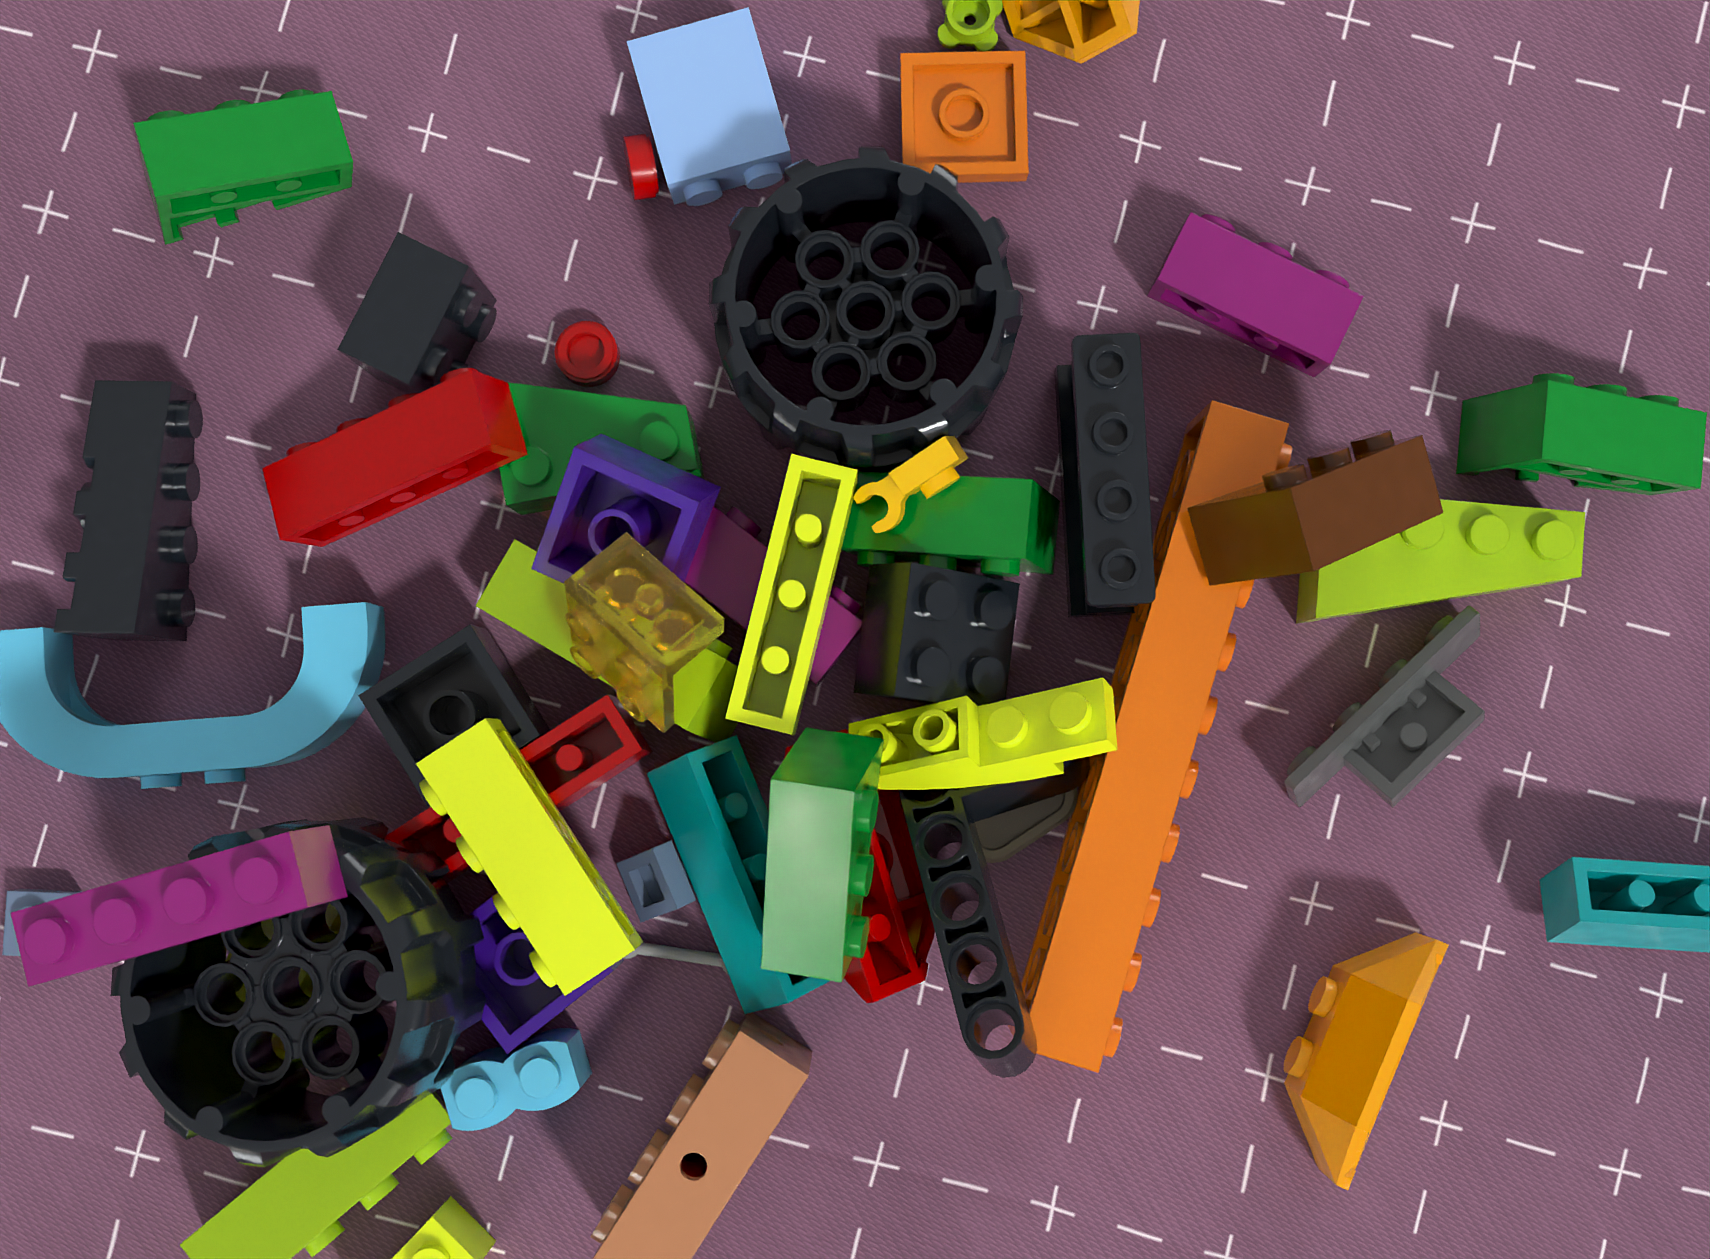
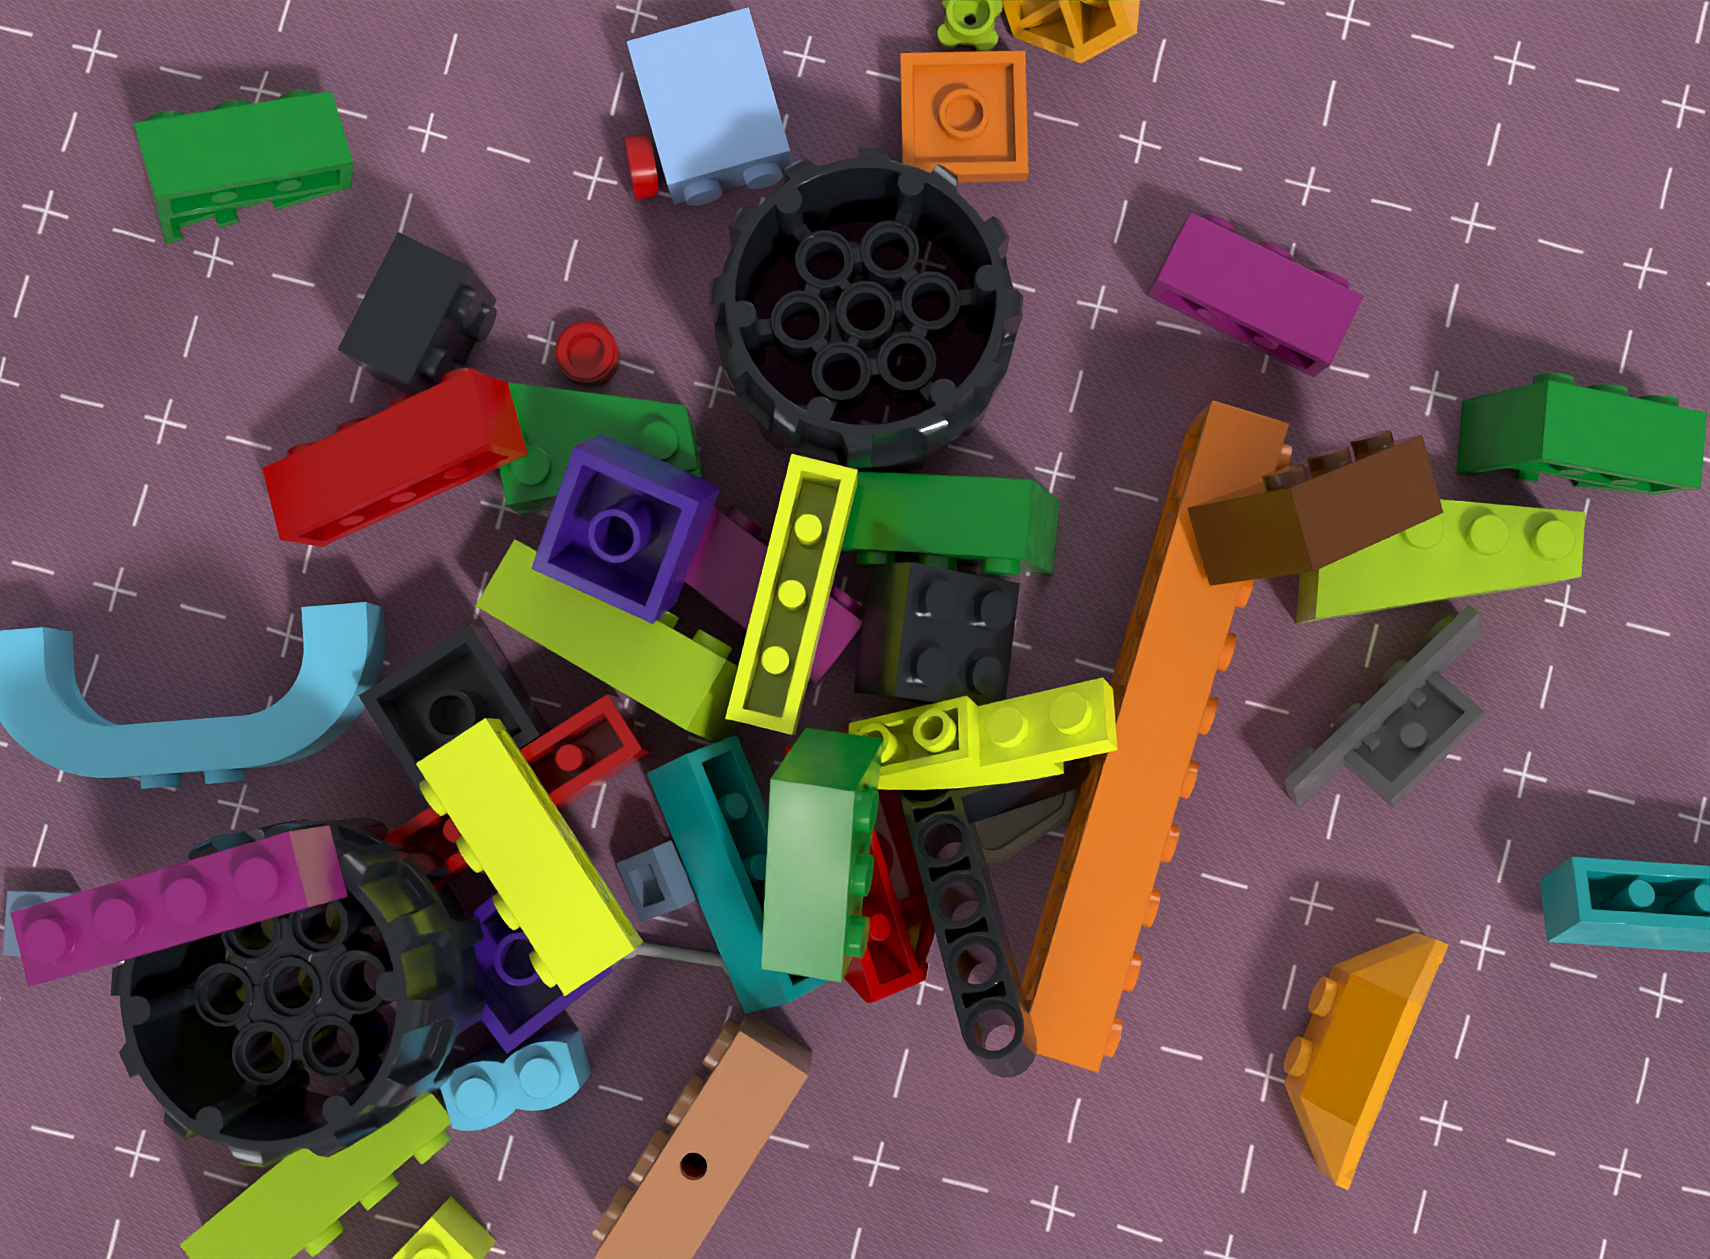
(136, 515): black wedge -> none
(637, 627): clear yellow bracket -> none
(926, 471): yellow plate -> none
(1104, 476): black fence -> none

